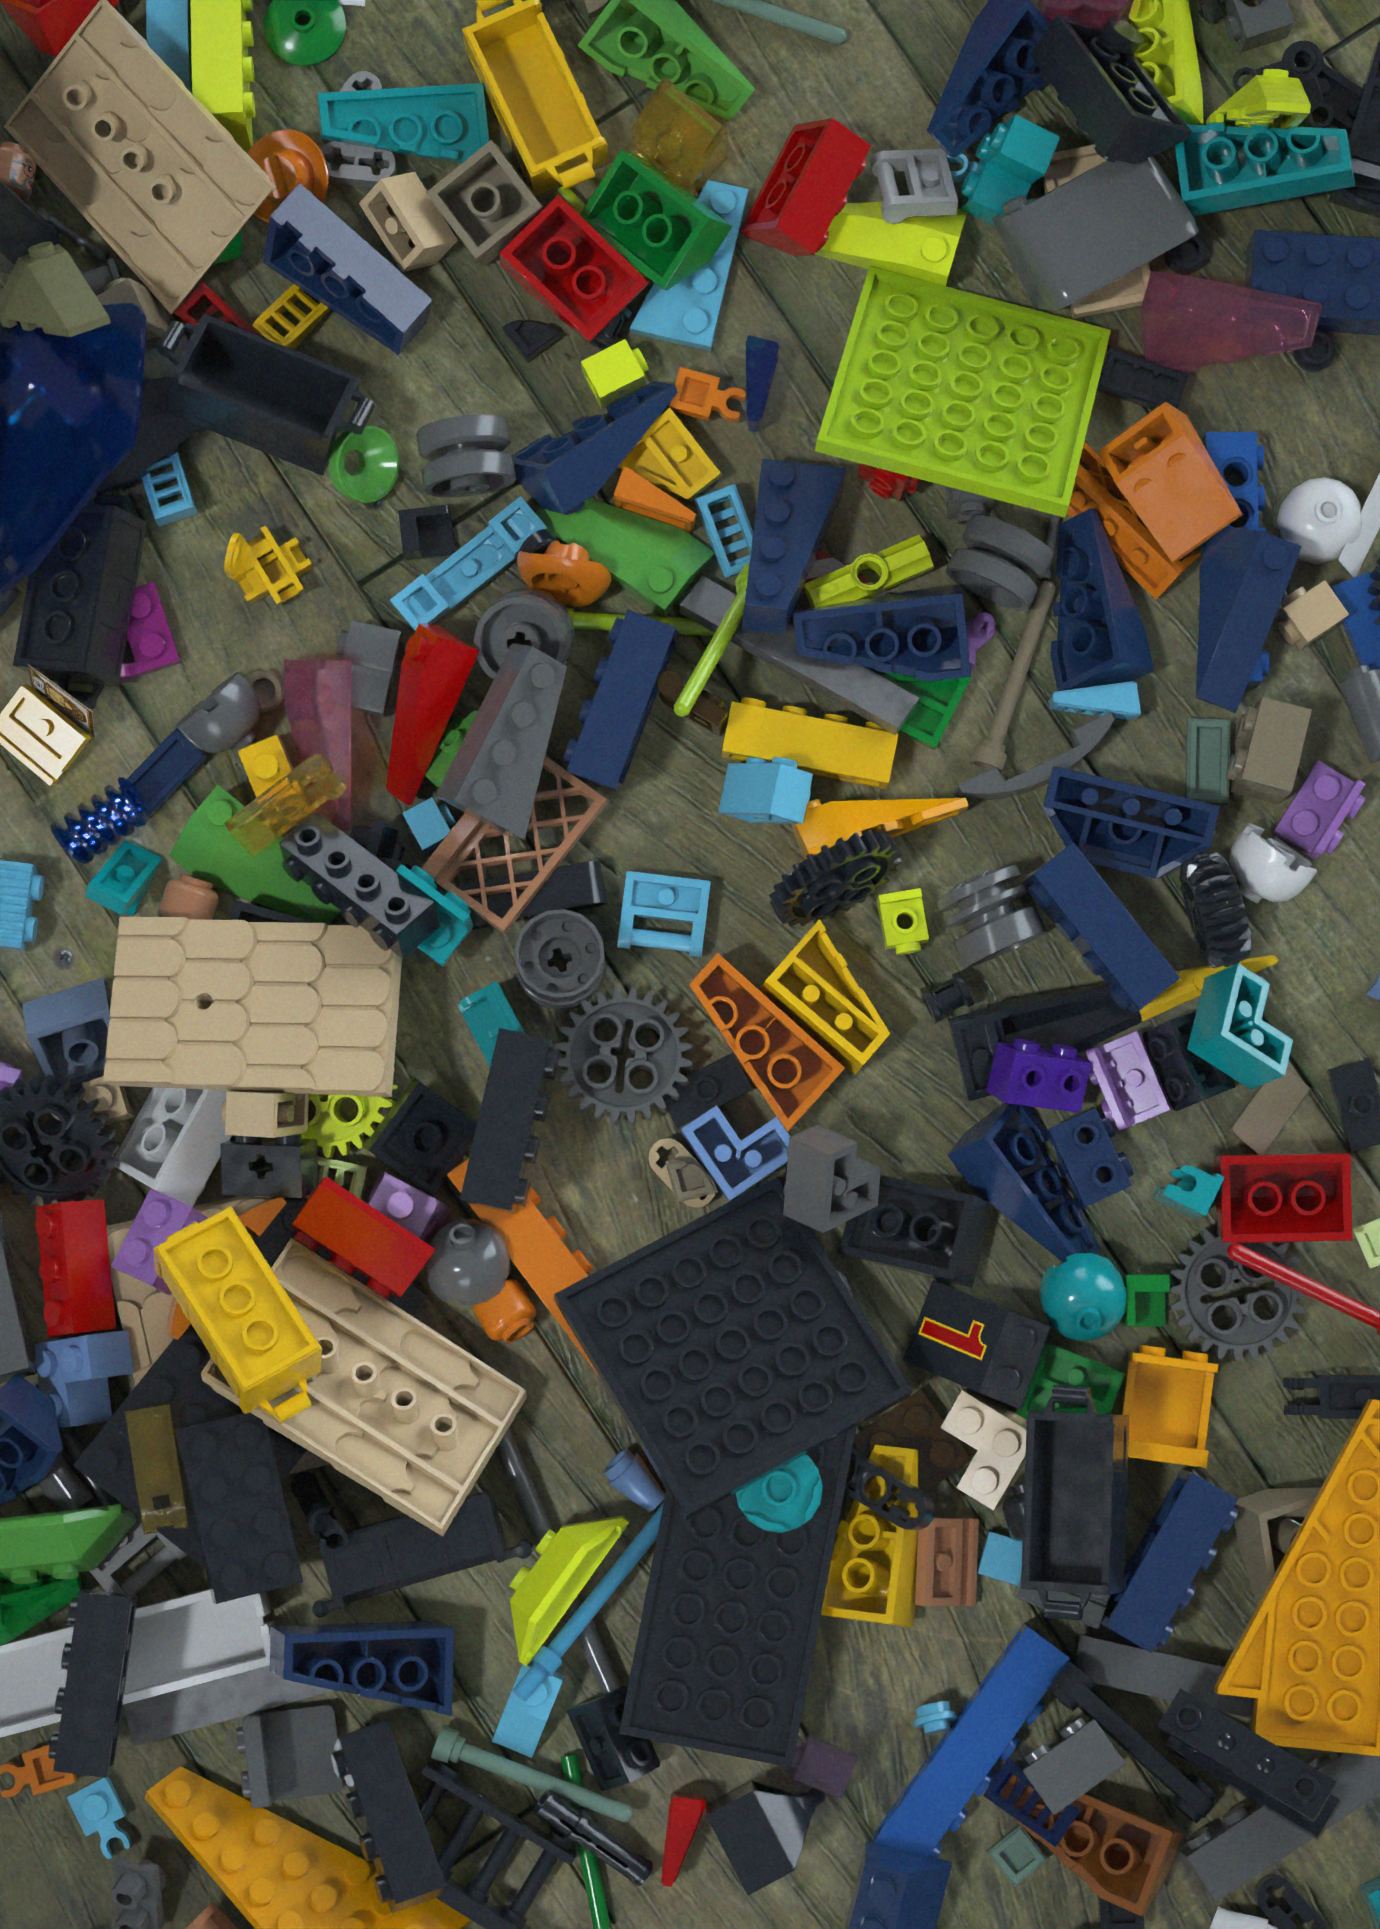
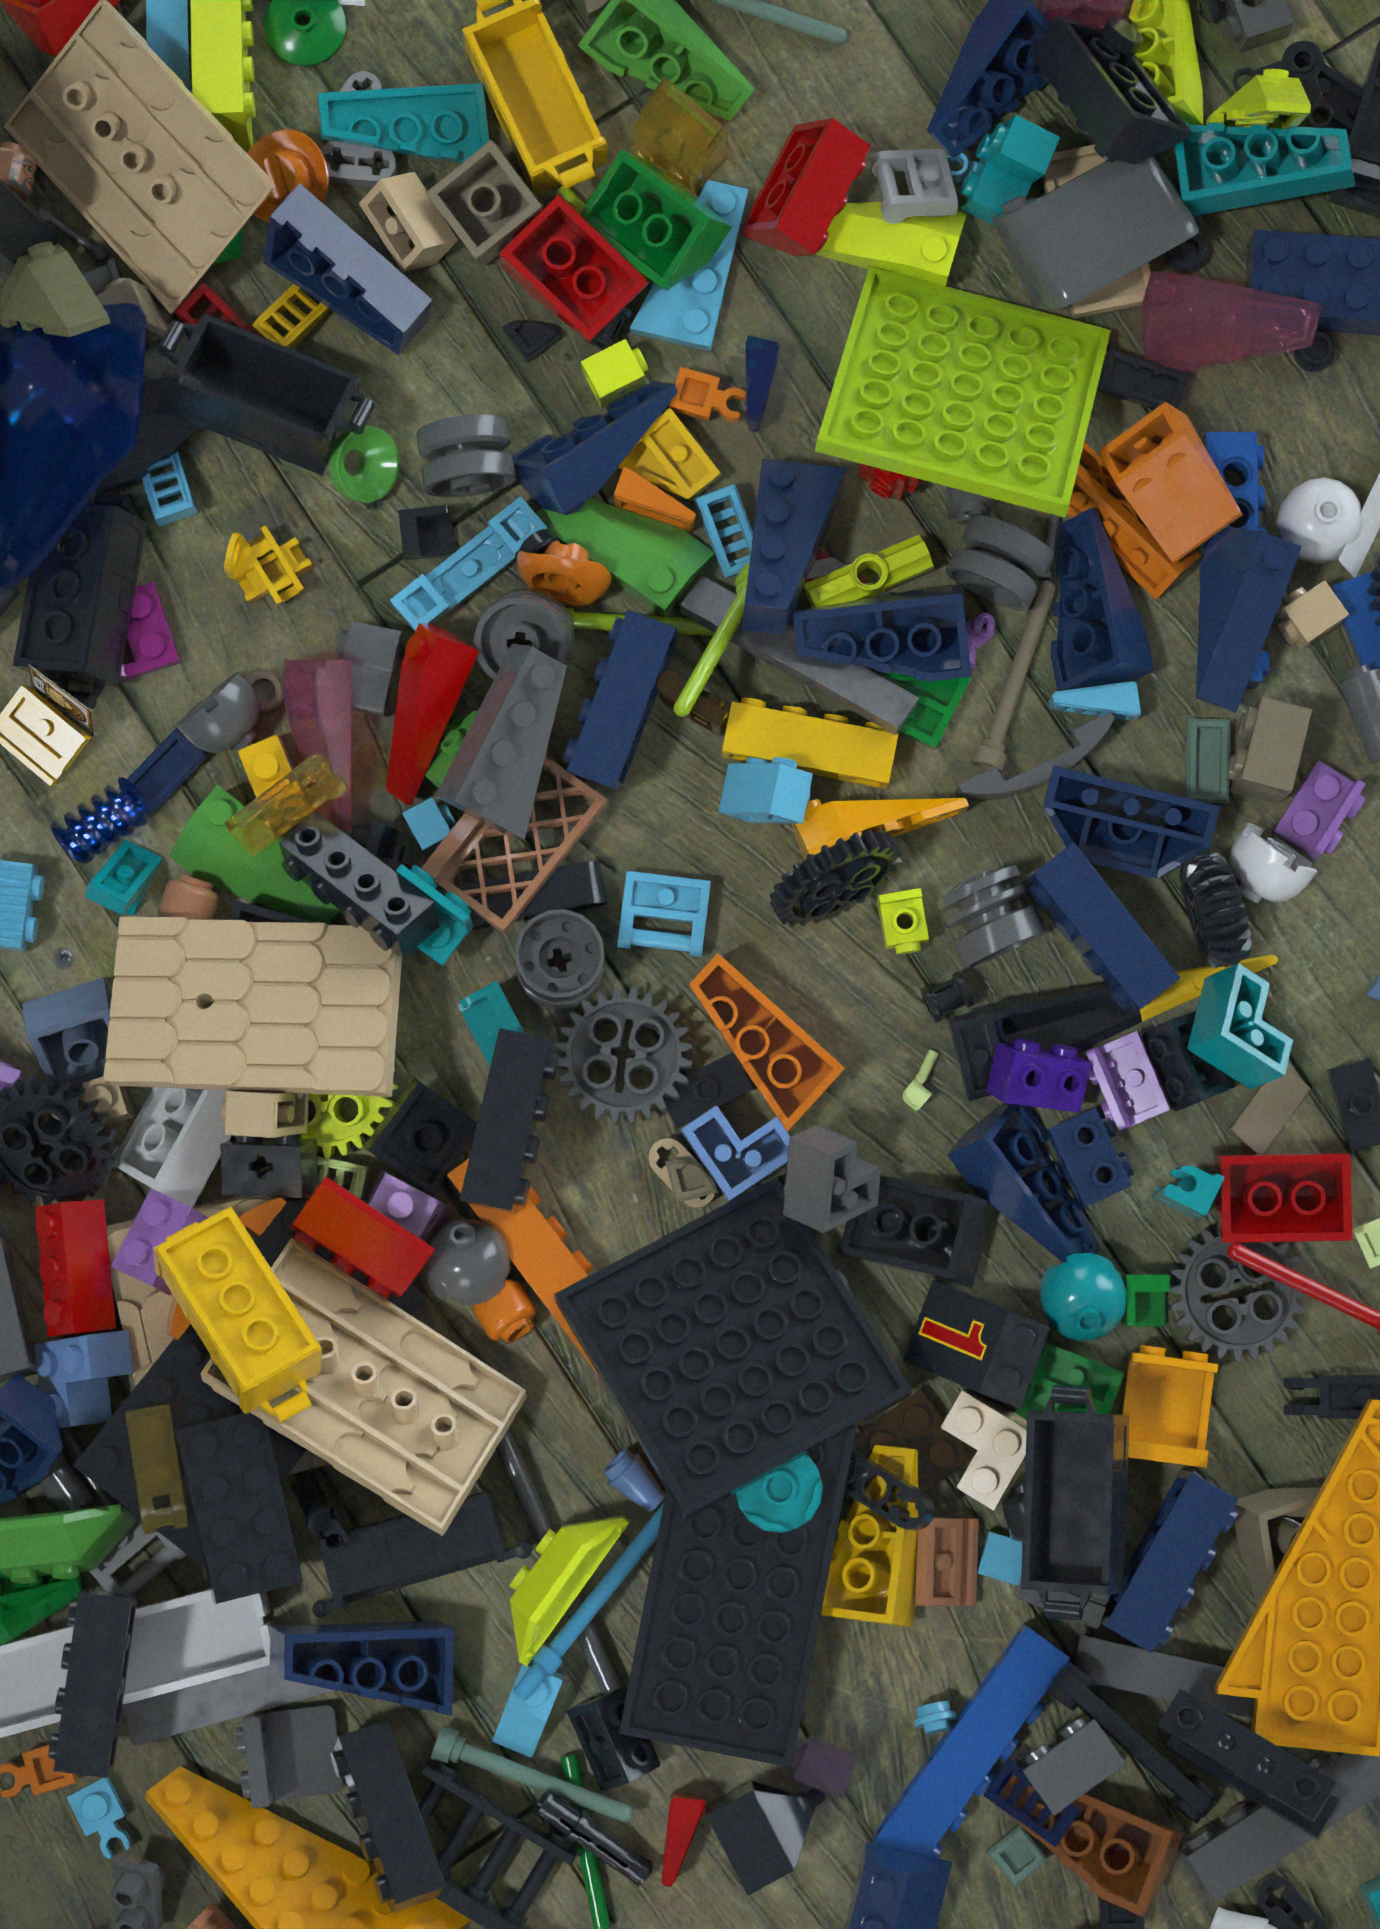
(826, 1000): yellow wedge -> none
(916, 1094): none -> yellowish green hand

